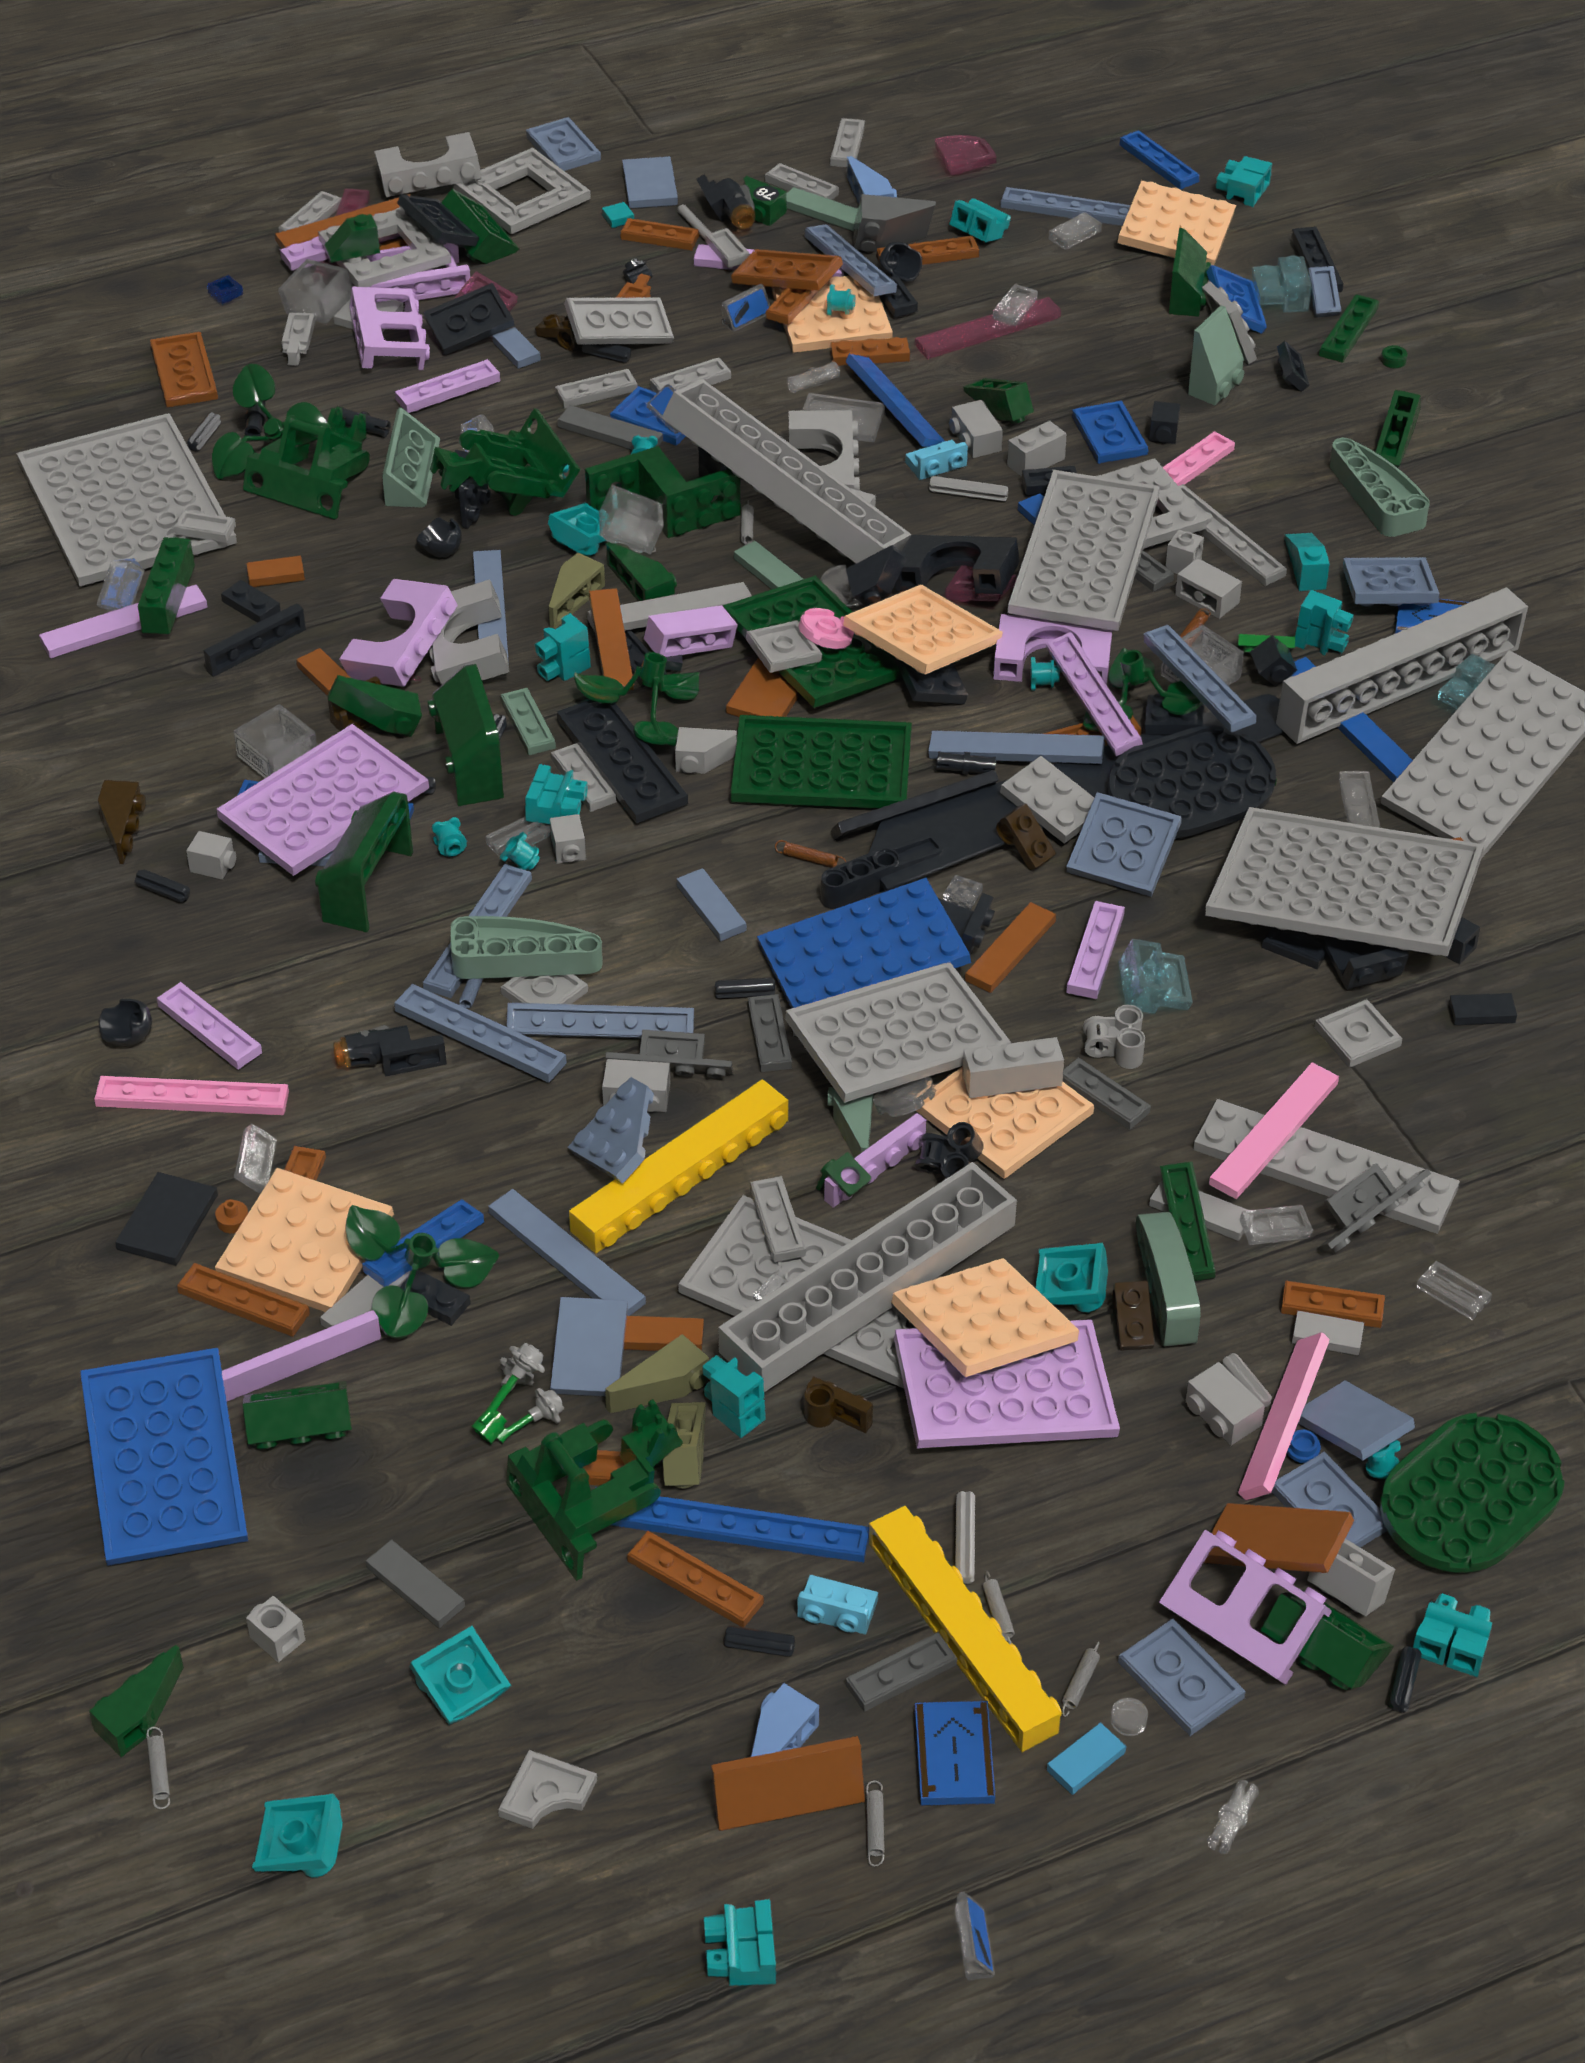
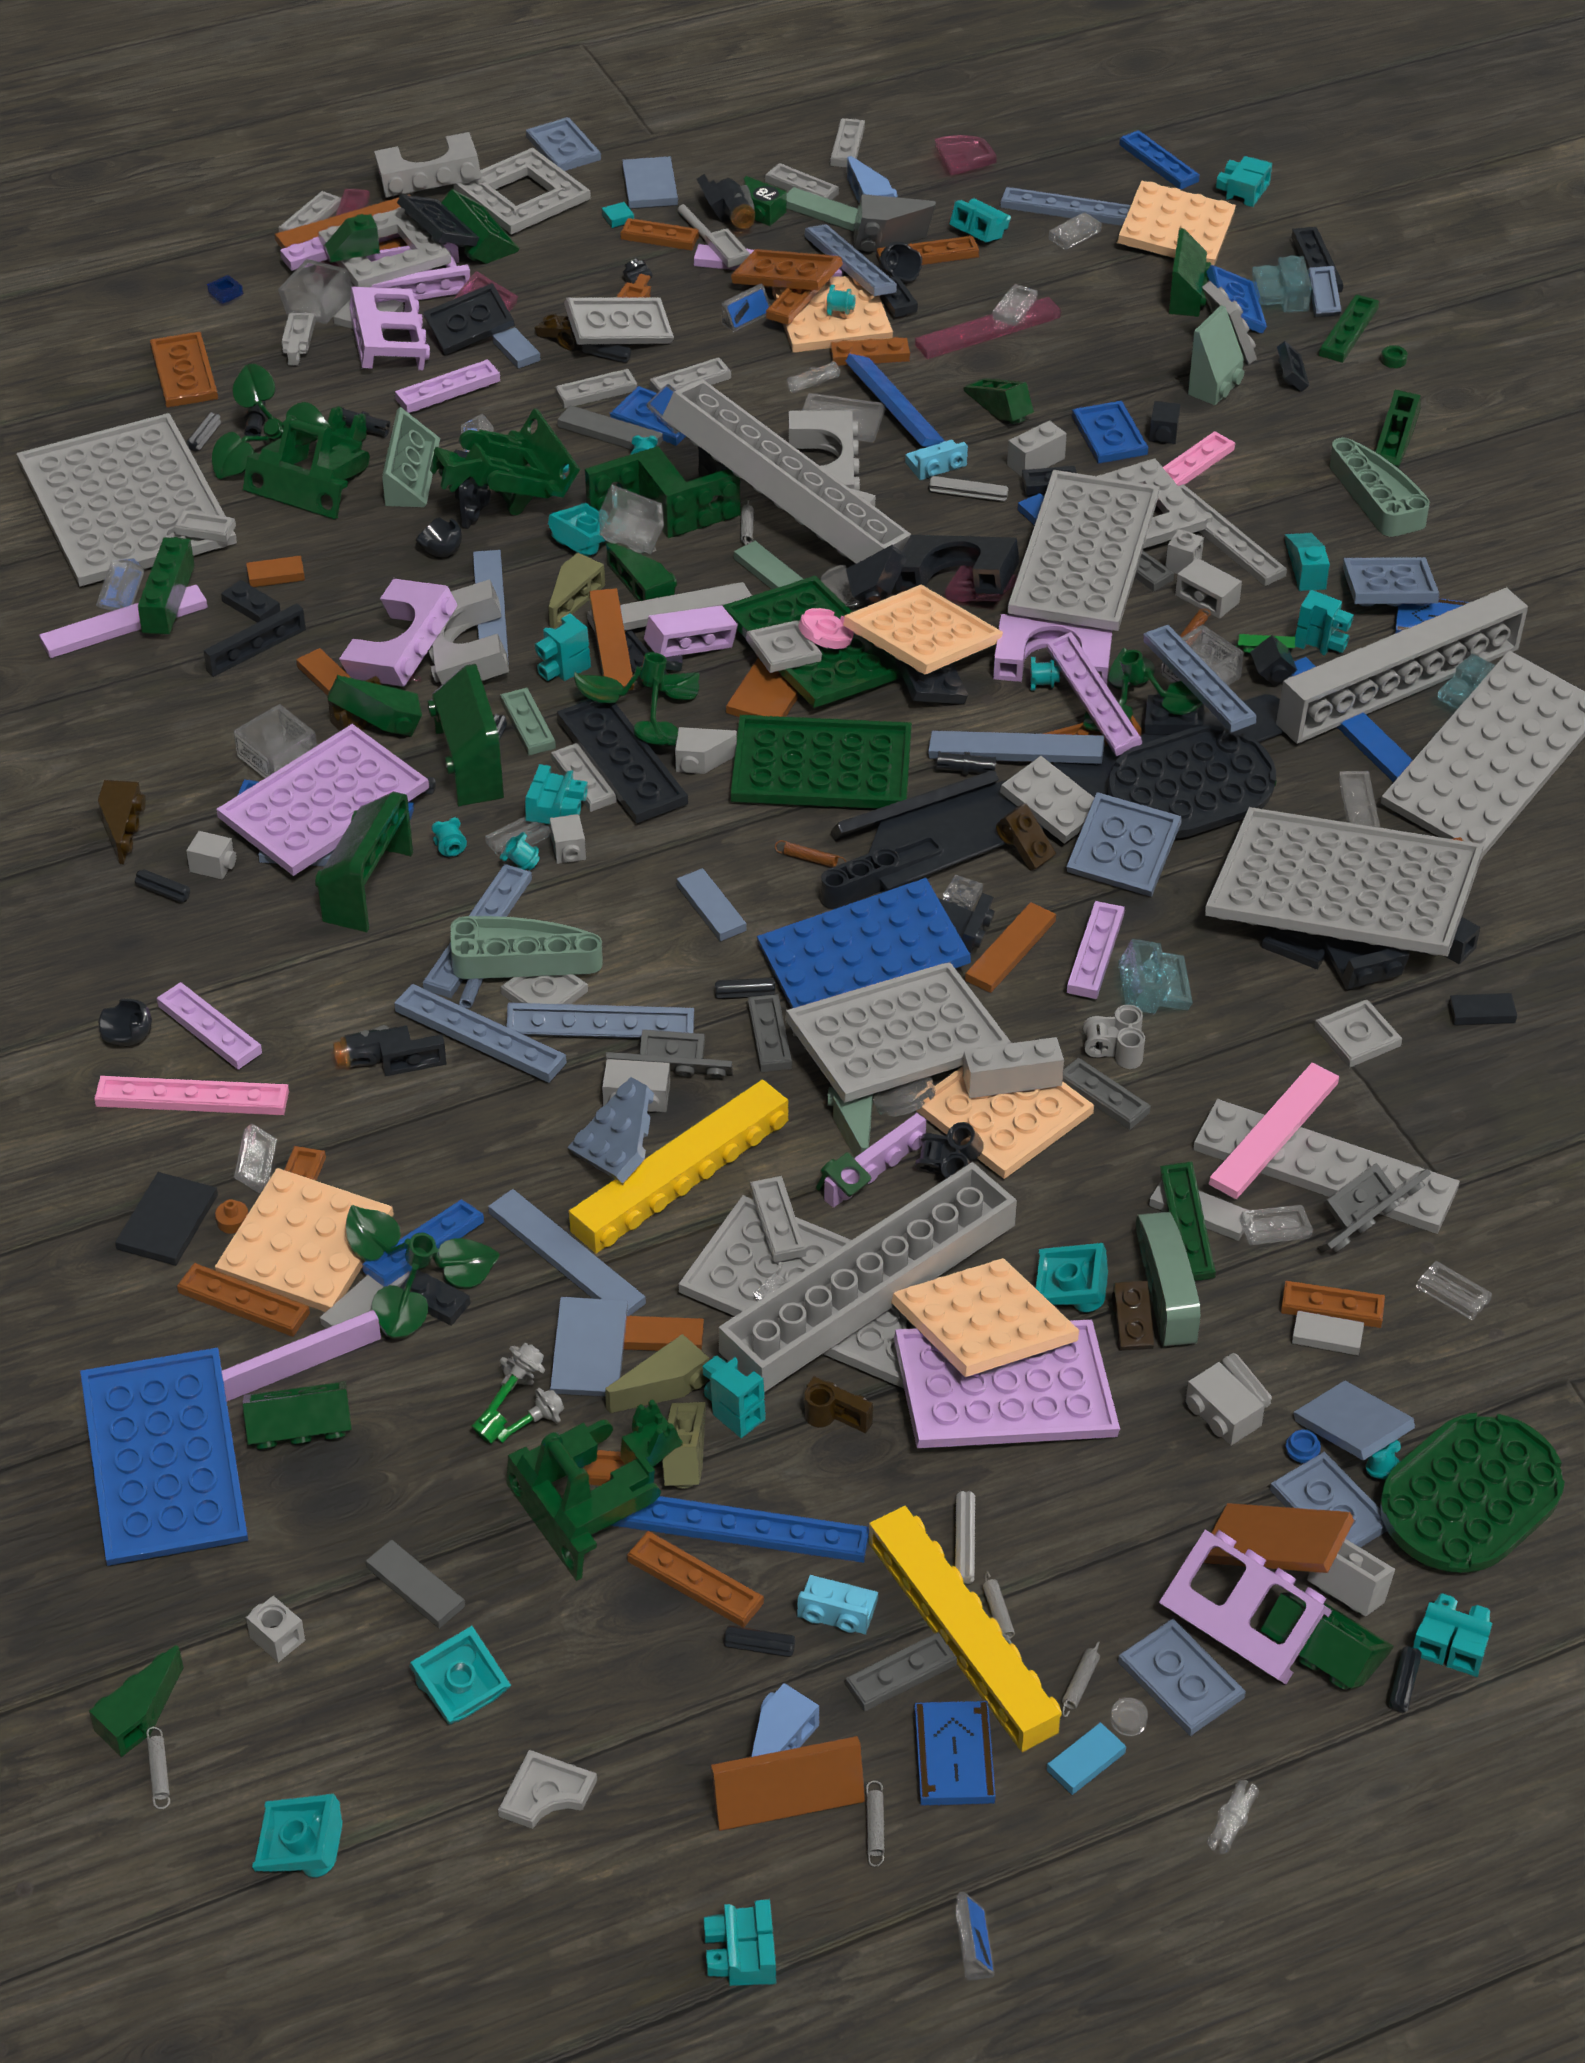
(976, 428): light grey brick -> none
(1283, 1416): bright pink tile -> none

